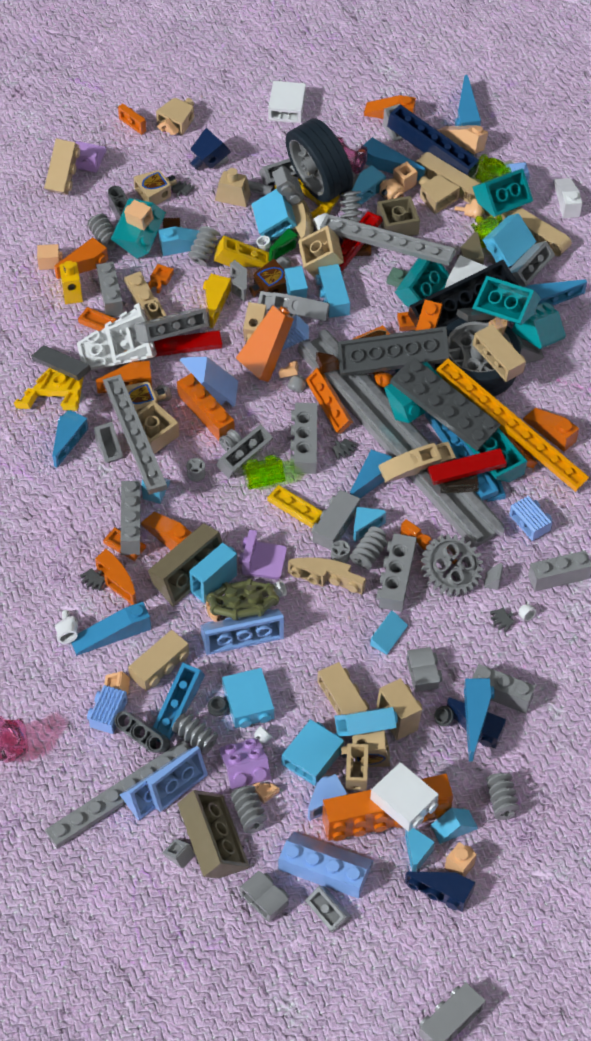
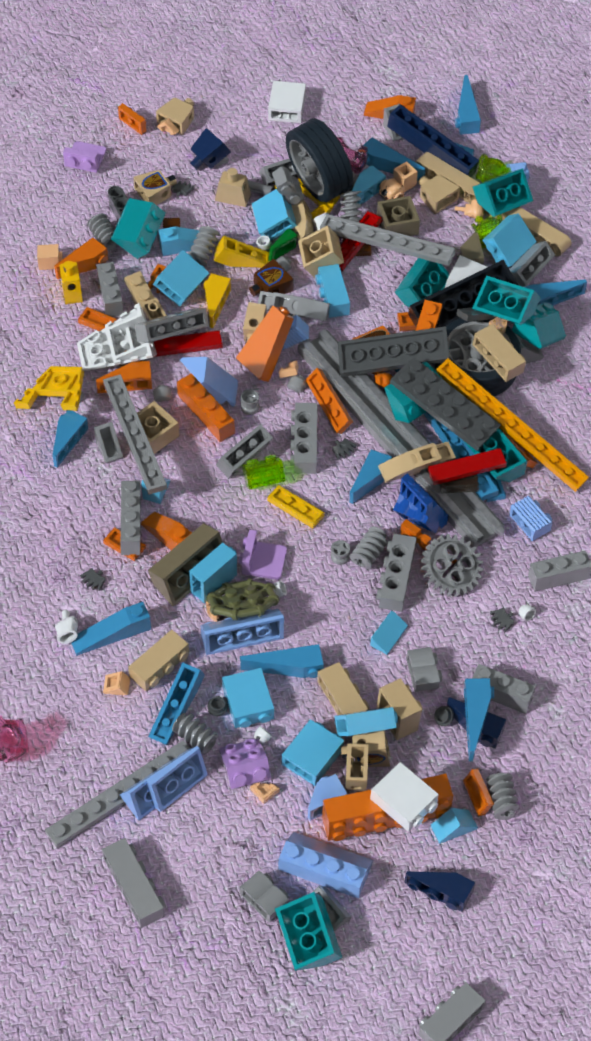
(61, 362): dark grey tile -> none
(62, 166): tan brick -> none
(108, 704): light blue brick -> none
(116, 576): orange slope -> none
(133, 730): dark grey beam -> none
(133, 882): none -> light grey brick
(138, 214): light nougat brick -> none
(143, 395): torso -> none
(179, 853): light grey slope -> none
(181, 278): none -> medium azure brick
(198, 465): light grey wheel -> none
(212, 834): dark tan slope -> none
(229, 440): light grey wheel -> none
(239, 283): light grey slope -> none
(249, 402): none -> light grey wheel
(249, 809): light grey piece -> none
(292, 662): none -> dark azure slope
(296, 282): medium azure slope -> none
(308, 932): none -> teal slope
(320, 570): tan slope -> none
(327, 362): reddish brown slope -> none
(335, 519): light grey brick -> none
(365, 519): medium azure slope -> none
(396, 277): sand green plate -> none
(418, 848): medium azure slope -> none
(419, 506): none -> blue slope
(461, 859): light nougat brick -> none
(468, 137): light nougat slope -> none
(478, 792): none -> orange tile
(493, 577): light grey slope -> none
(553, 427): orange slope -> none
(568, 197): white slope -> none

